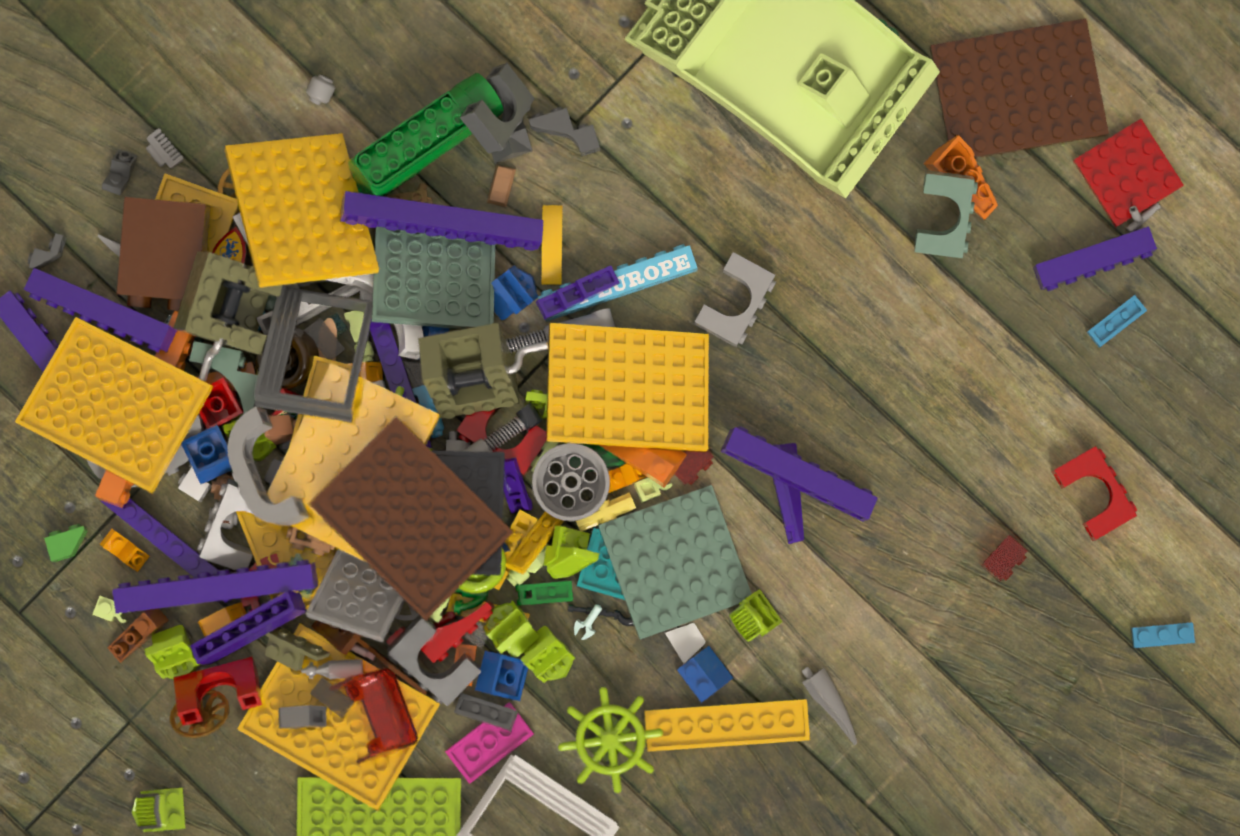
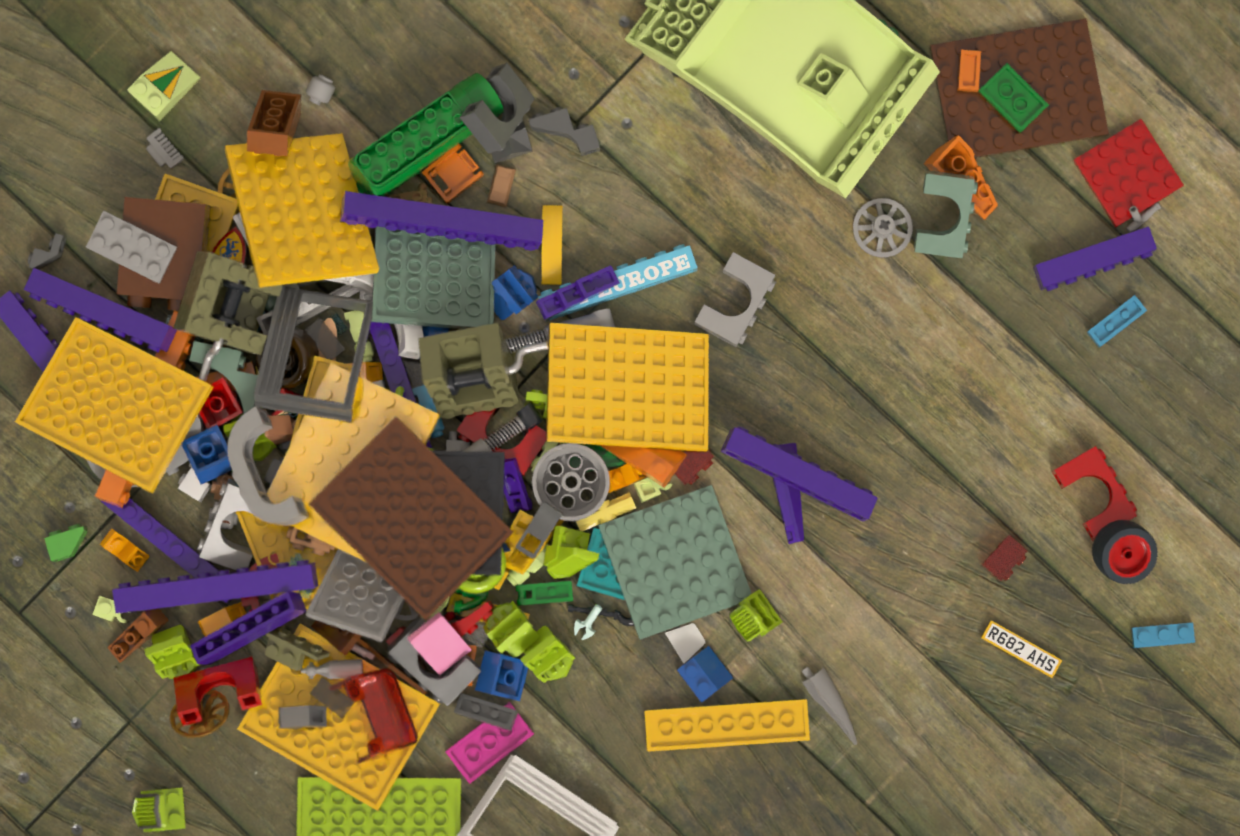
(120, 172): dark grey slope -> none
(131, 247): none -> light grey plate
(163, 85): none -> yellowish green slope
(274, 123): none -> dark orange brick
(439, 643): none -> bright pink tile
(455, 171): none -> orange container
(541, 526): none -> dark grey piece
(610, 739): lime piece -> none
(882, 227): none -> light grey wheel
(969, 70): none -> orange tile
(1013, 98): none -> green tile
(1021, 649): none -> tile
(1124, 552): none -> wheel

